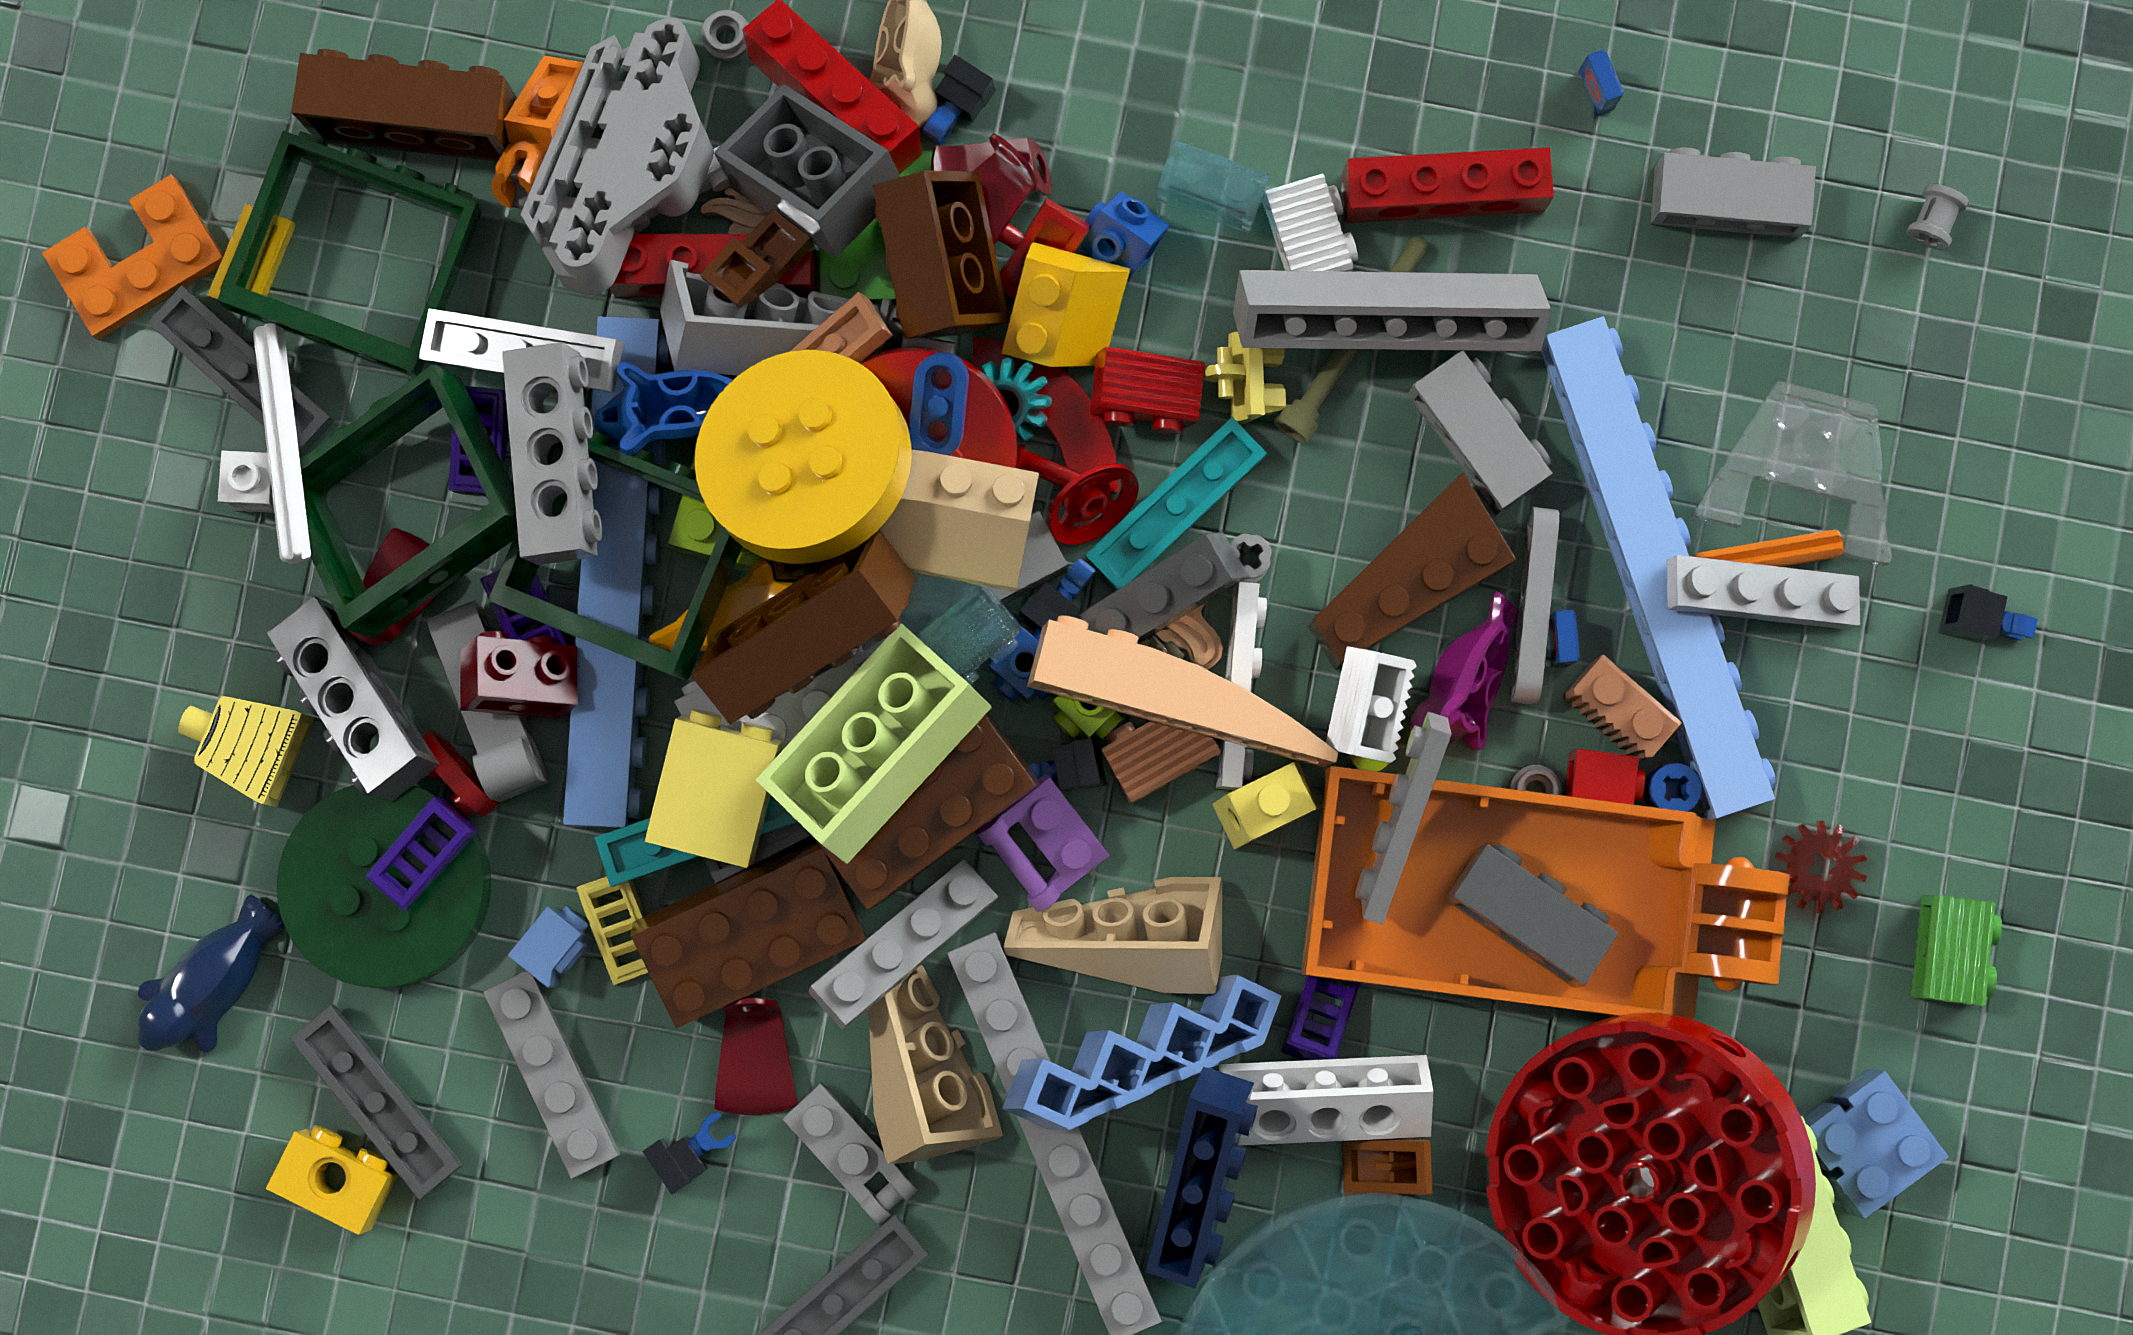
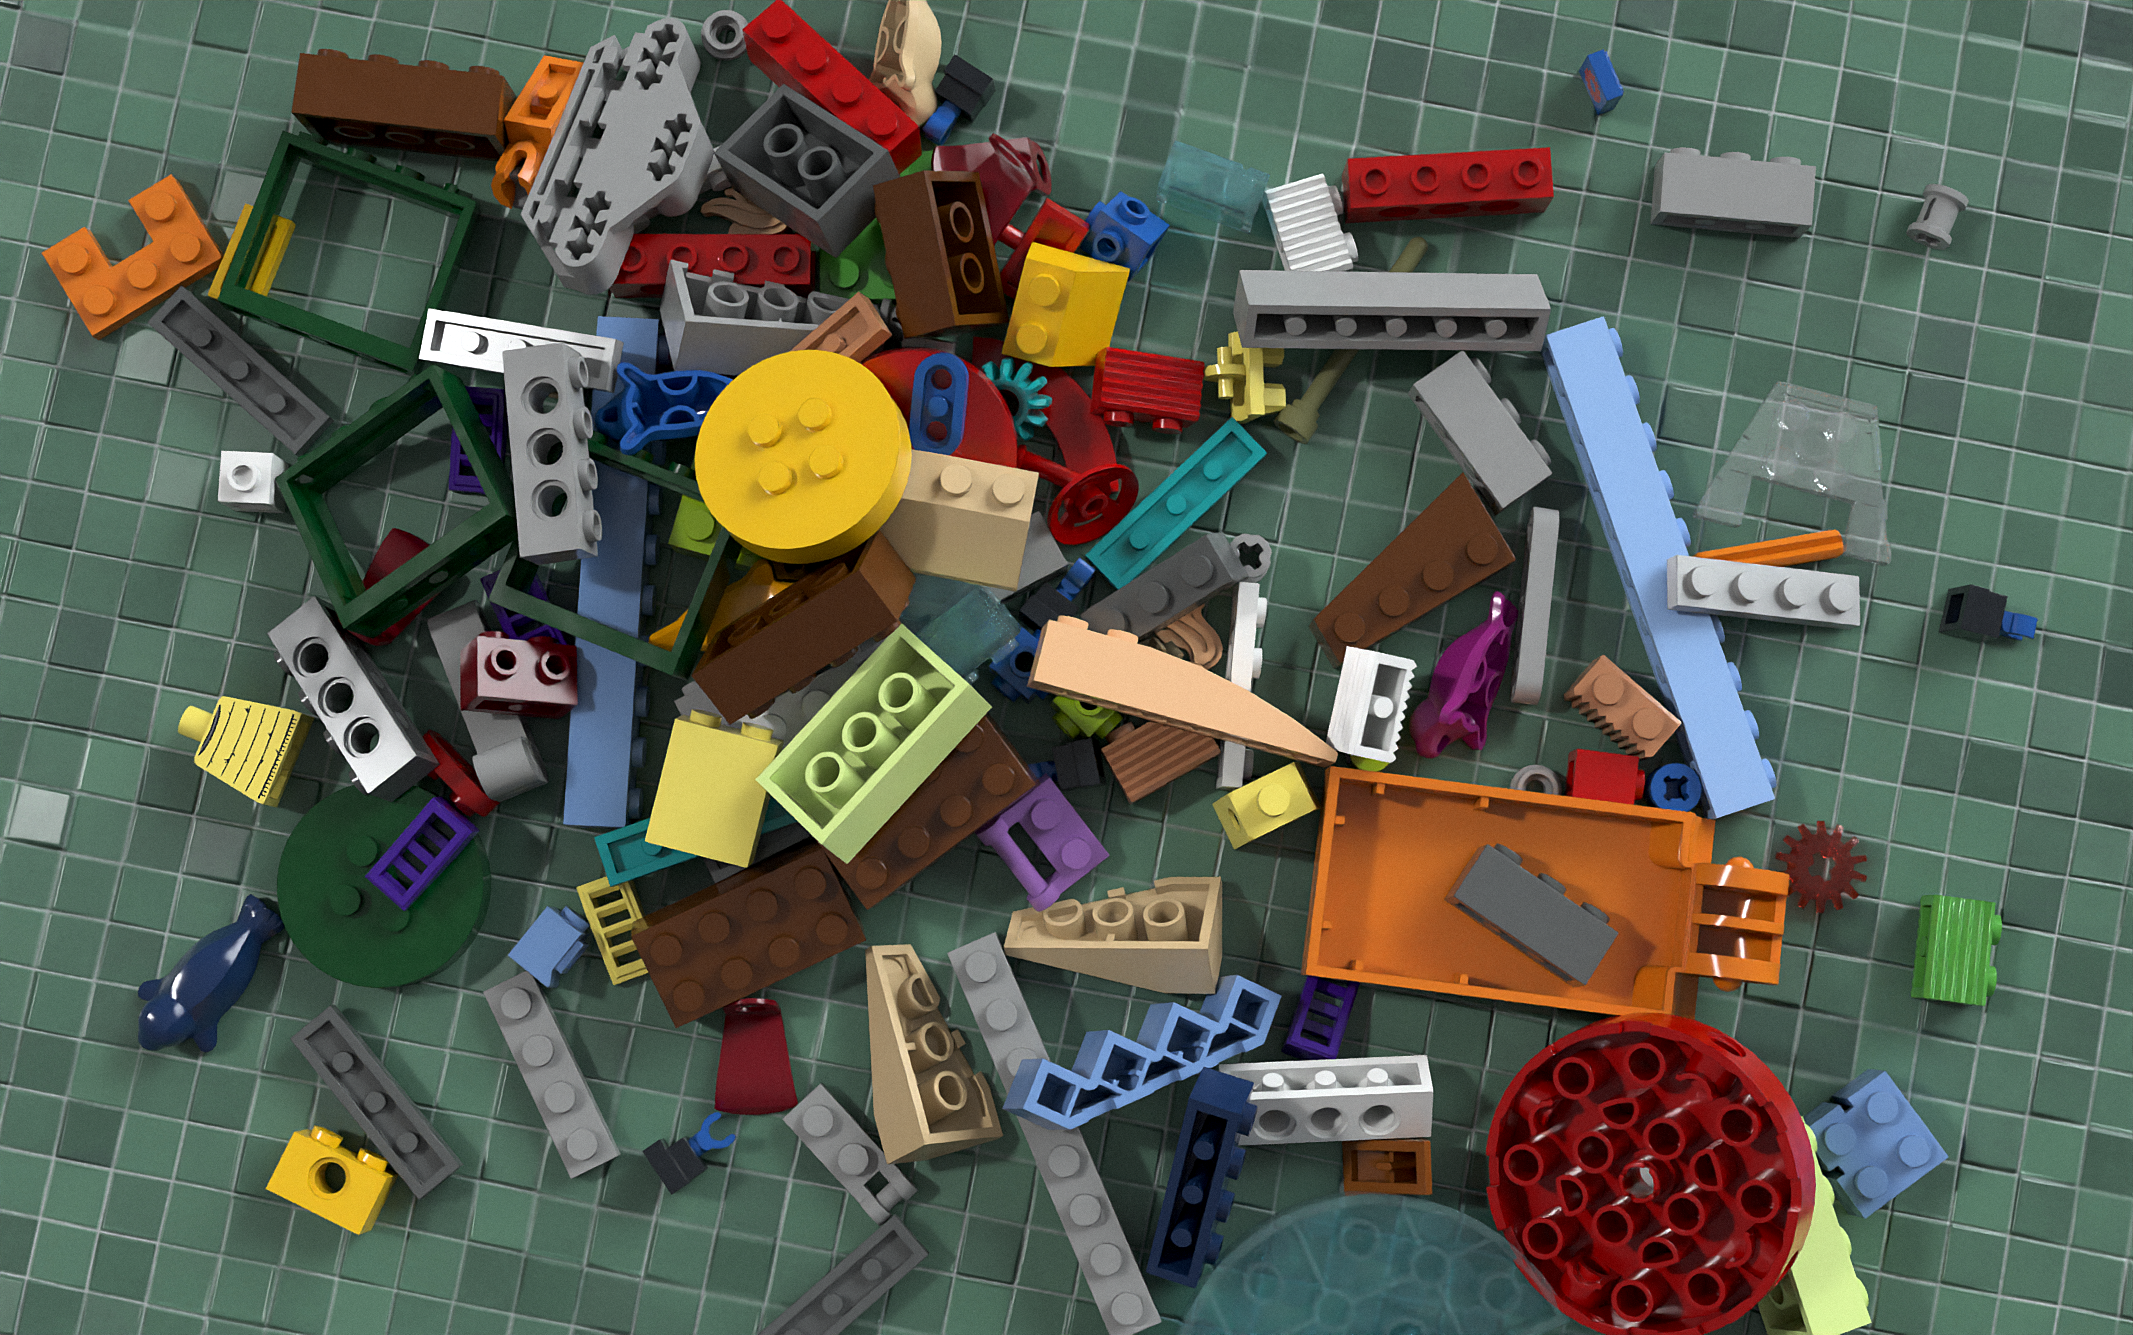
(282, 444): white axle -> none
(760, 261): reddish brown slope -> none
(902, 944): light grey plate -> none
(1409, 797): light grey plate -> none
(1563, 638): blue tile -> none

